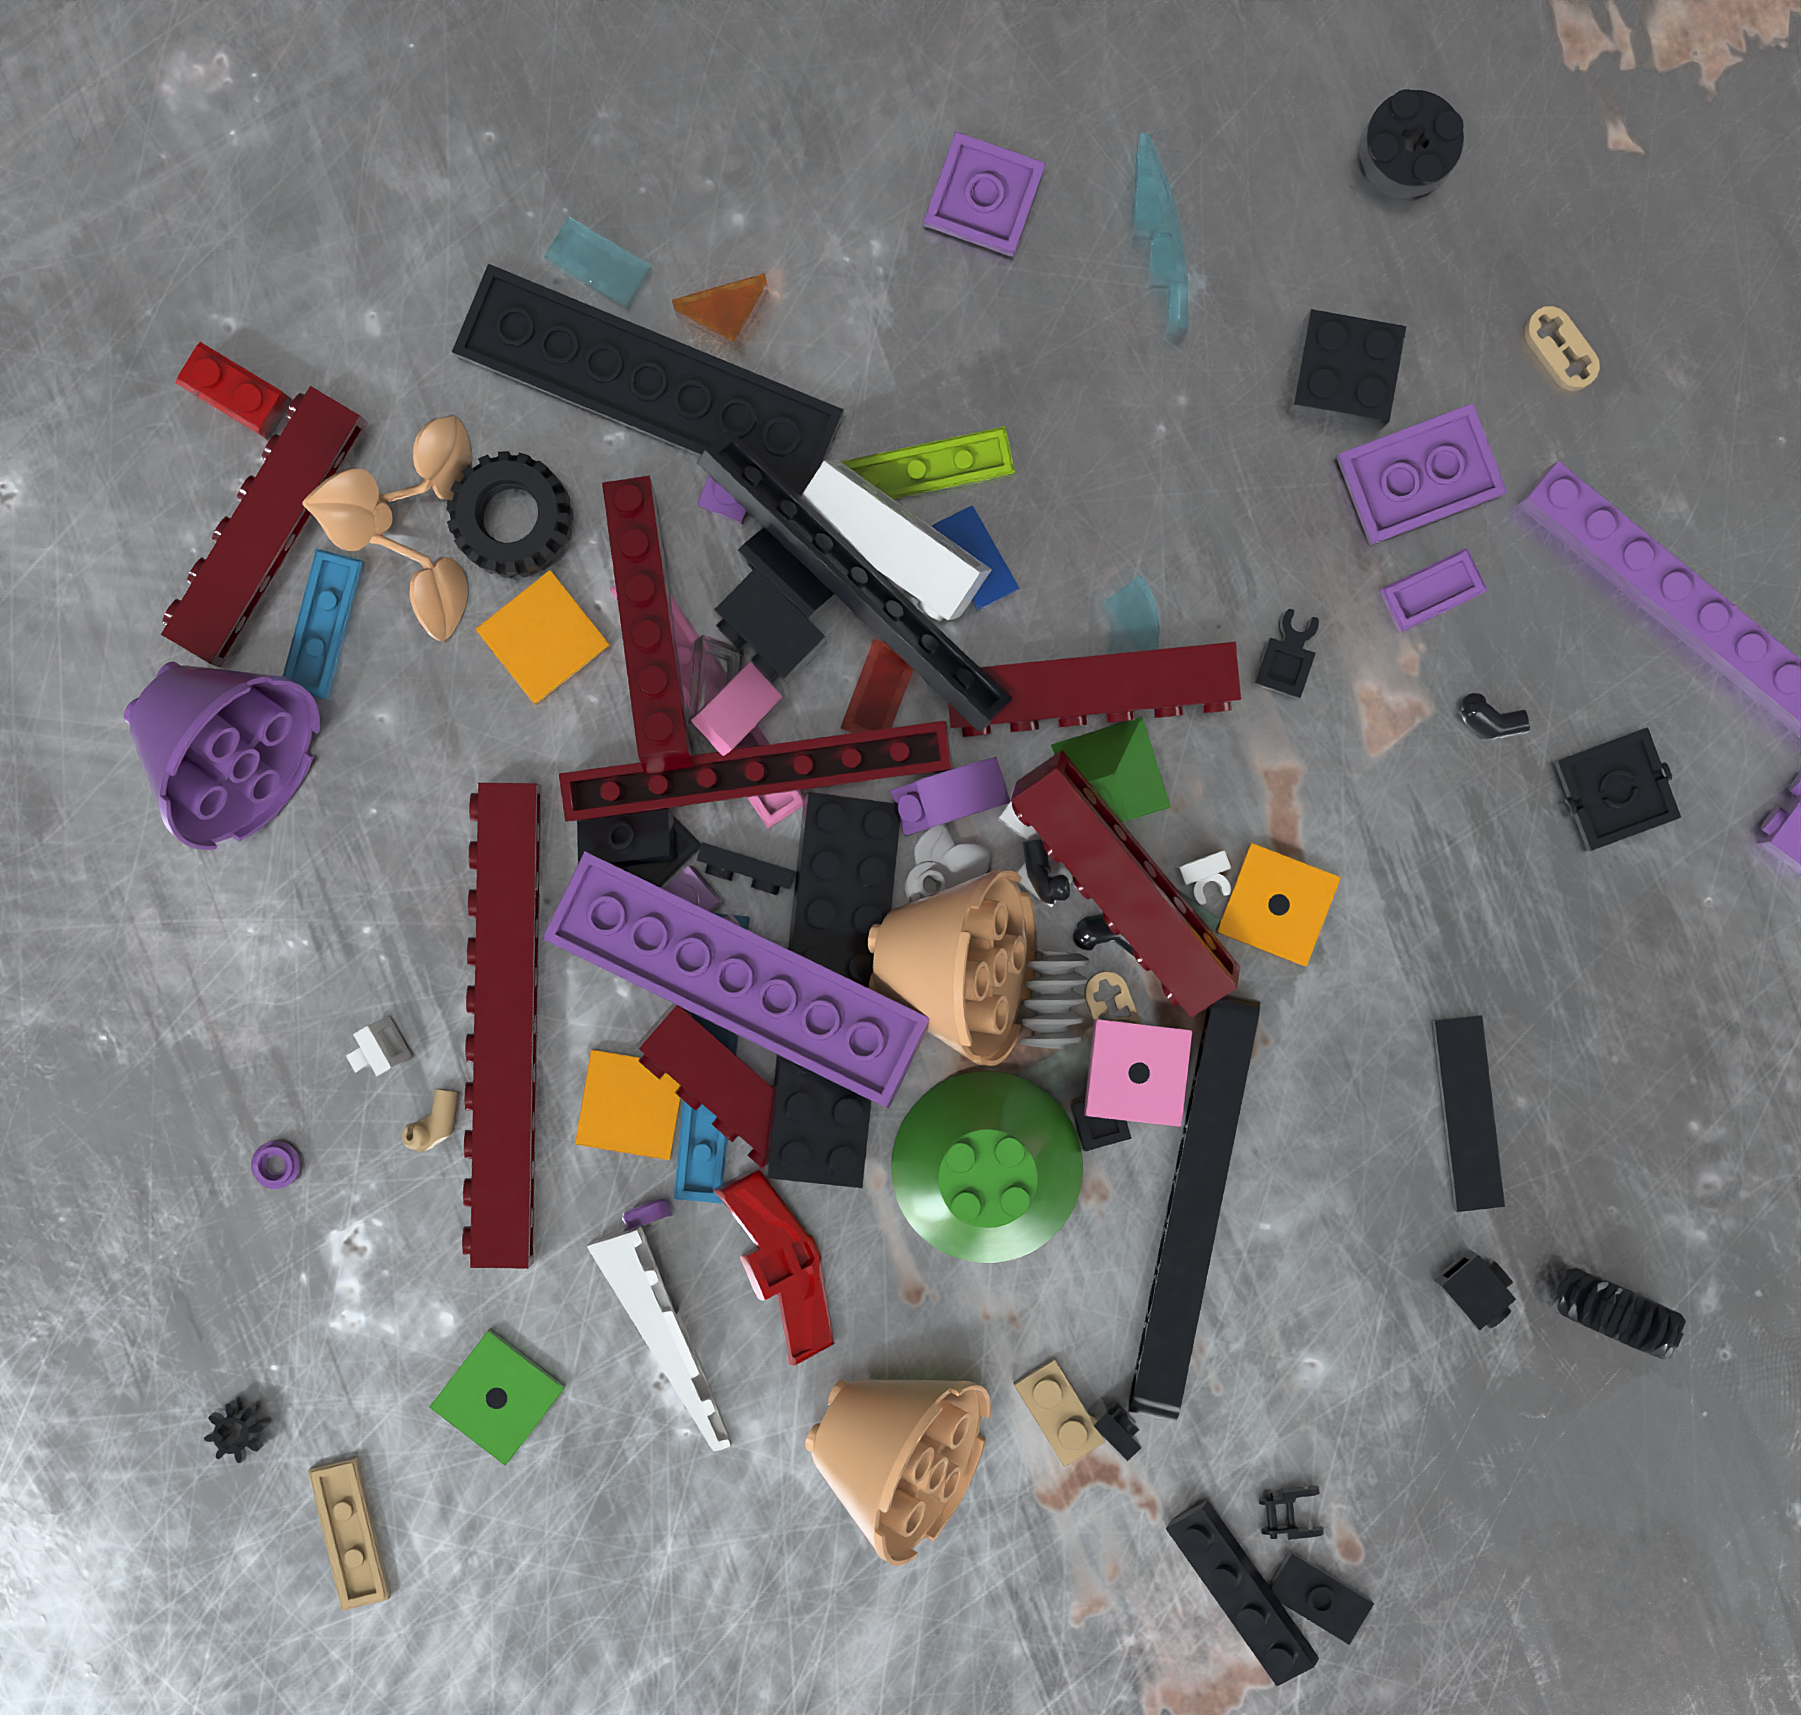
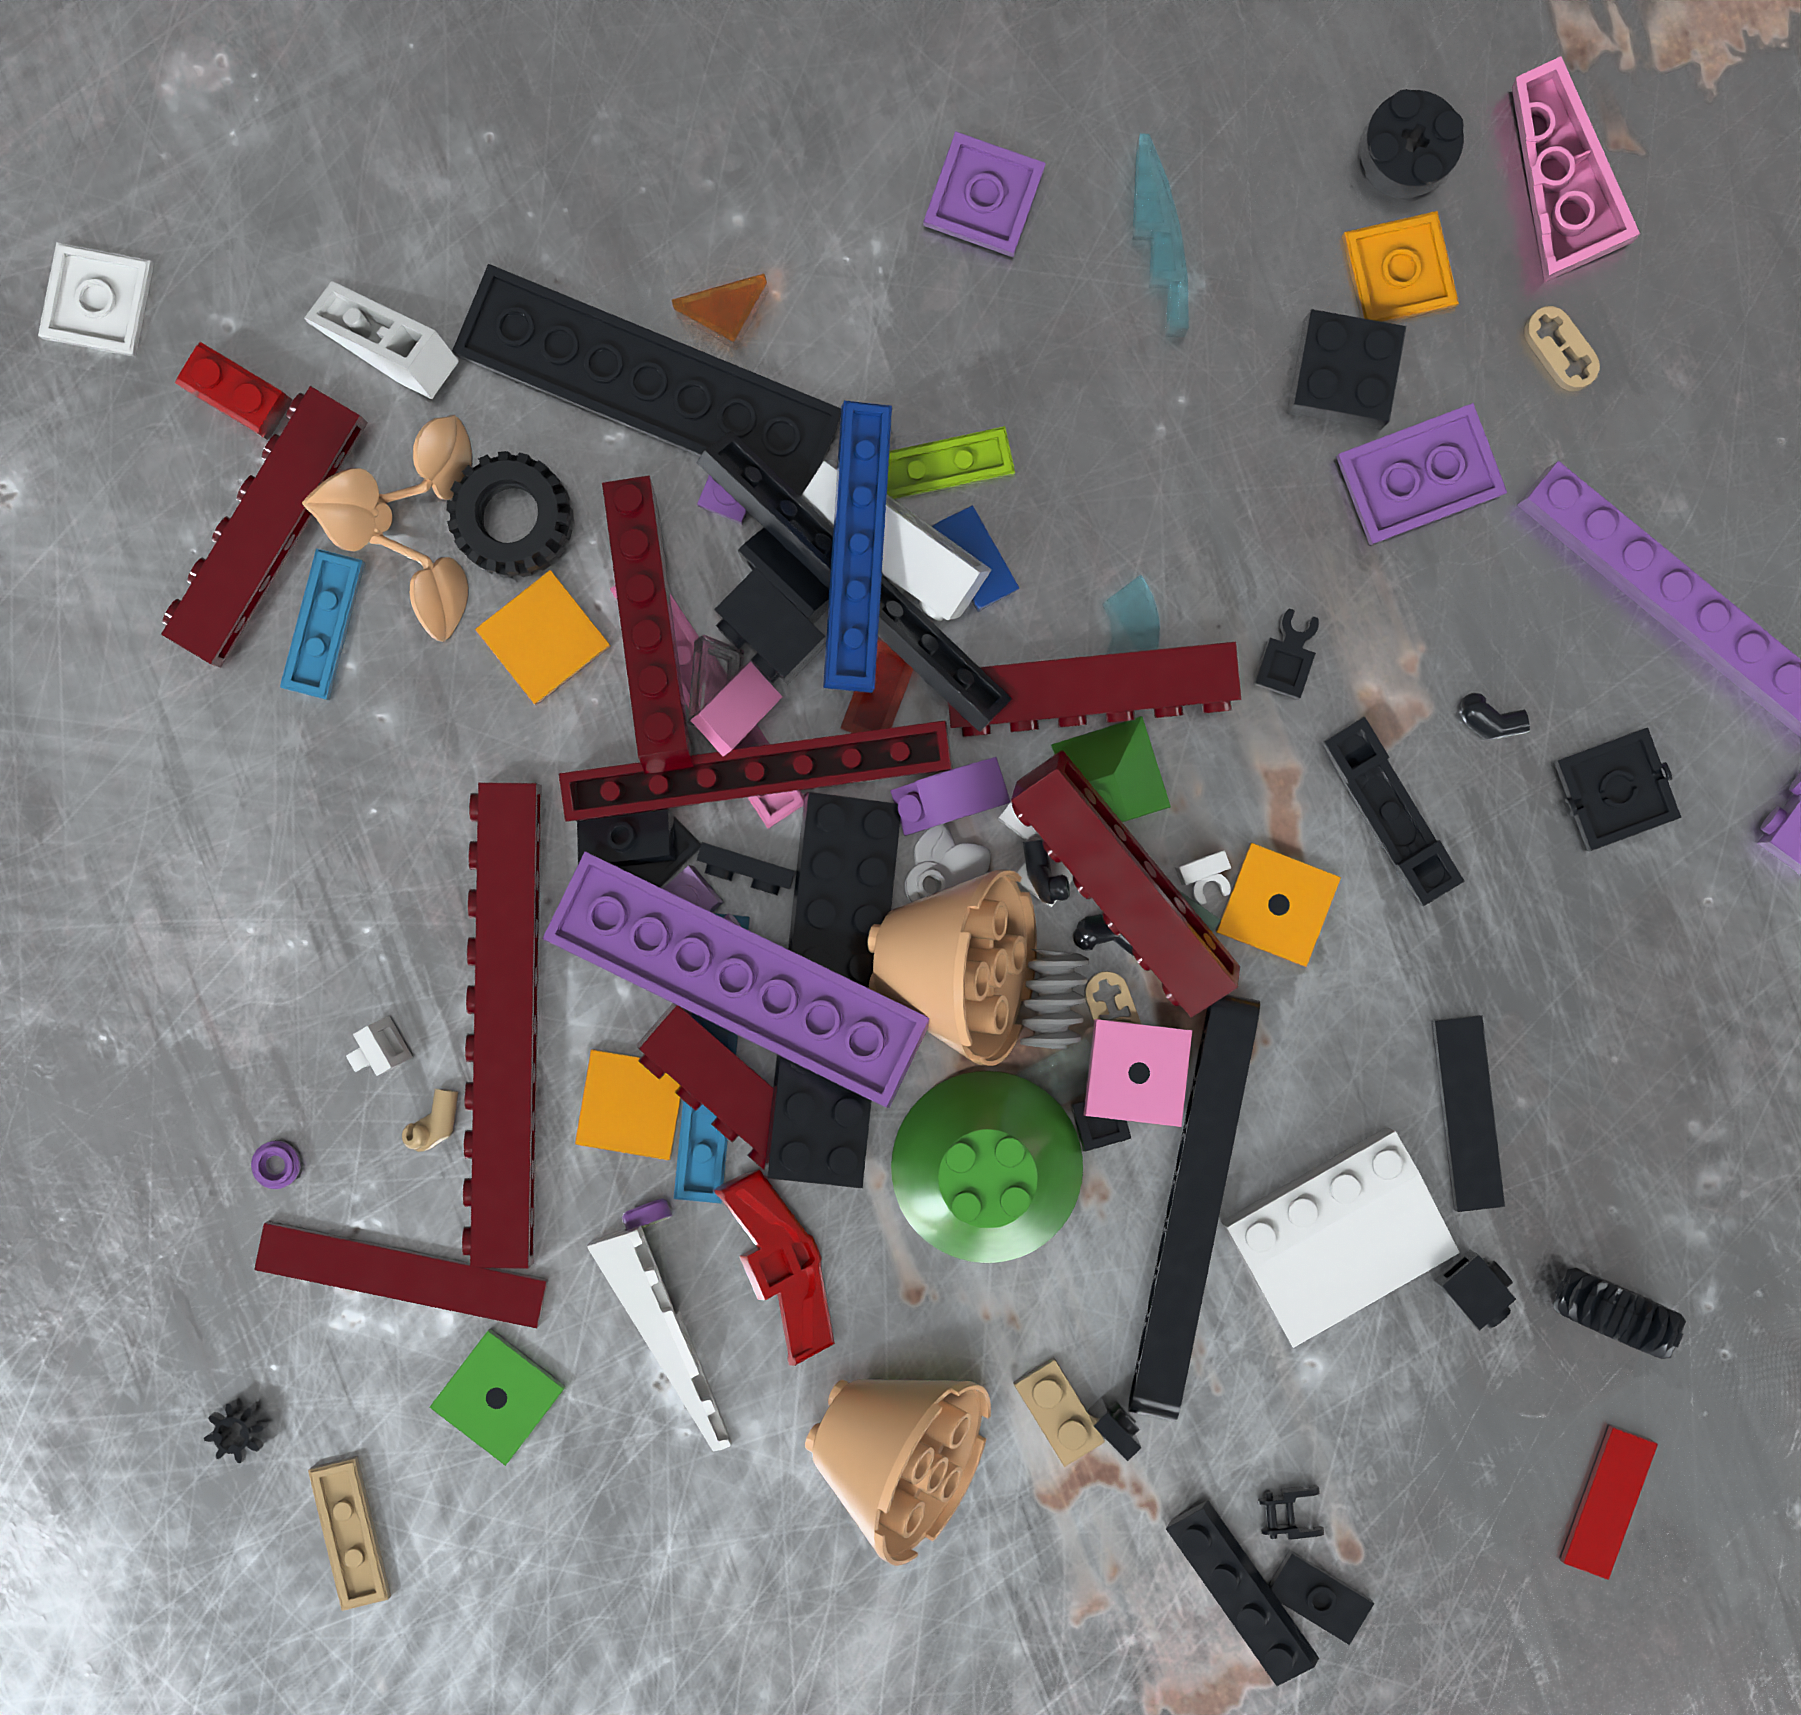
(96, 299): none -> white tile
(221, 748): medium lavender cone -> none
(384, 338): none -> white slope
(401, 1274): none -> dark red tile
(597, 263): clear light blue tile -> none
(857, 547): none -> blue tile
(1341, 1236): none -> white slope
(1391, 812): none -> black slope
(1400, 268): none -> light orange tile
(1433, 590): medium lavender tile -> none
(1569, 179): none -> bright pink wedge
(1608, 1502): none -> red tile

